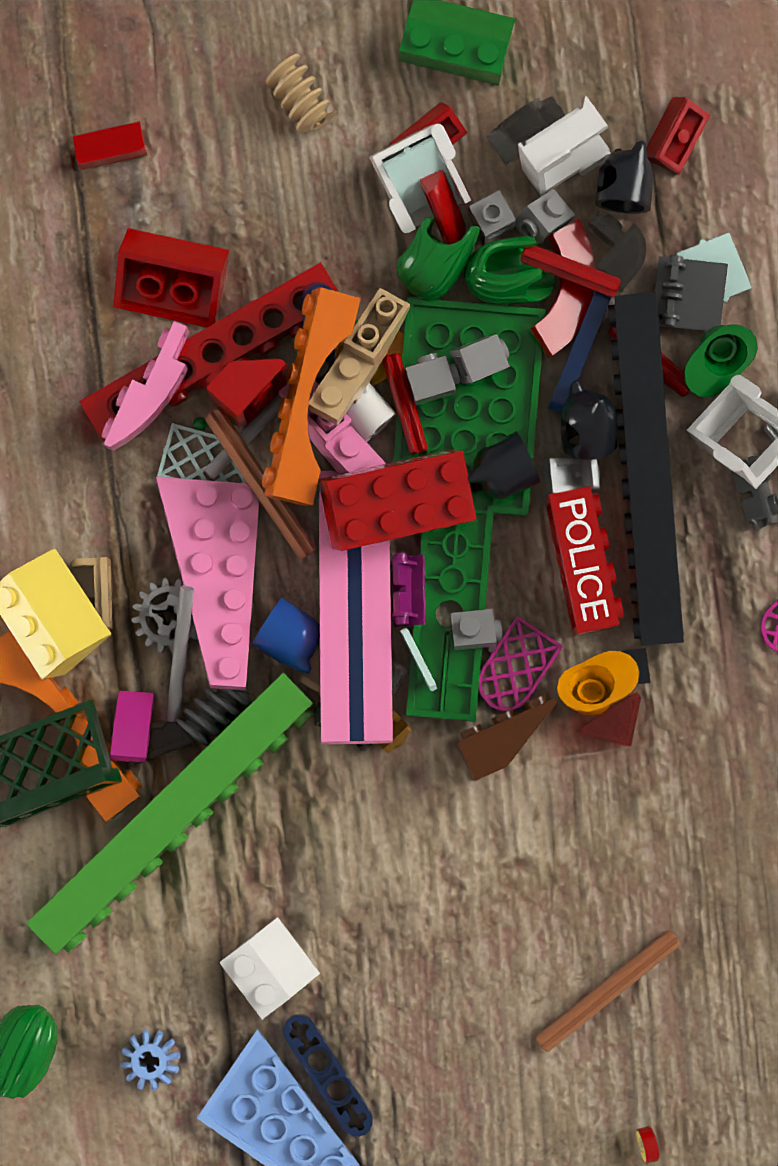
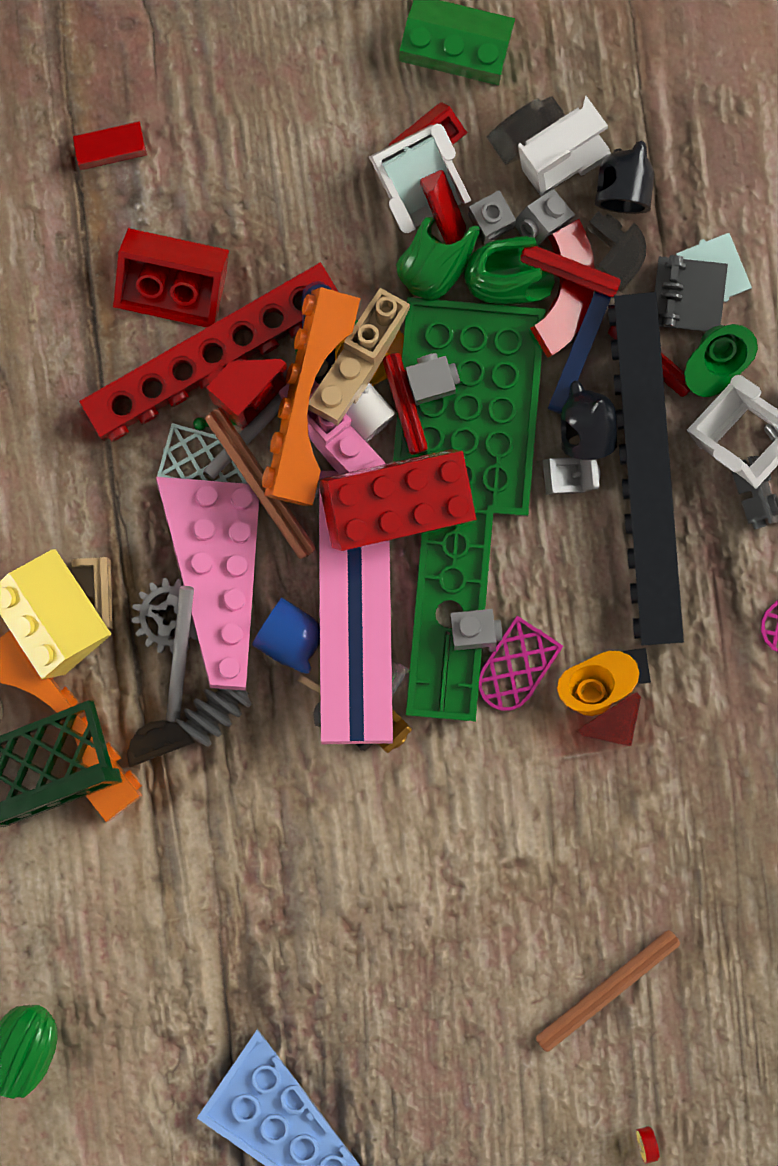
(132, 726): dark pink slope -> none
(143, 403): bright pink slope -> none
(143, 1069): light blue gear -> none
(166, 818): bright green brick -> none
(269, 968): white slope -> none
(298, 96): tan piece -> none
(325, 1076): dark blue beam -> none
(408, 590): magenta hinge -> none
(418, 659): light aqua piece -> none
(480, 358): light grey brick -> none
(497, 745): reddish brown slope -> none
(503, 468): black piece -> none
(582, 561): red brick -> none
(676, 134): red slope -> none

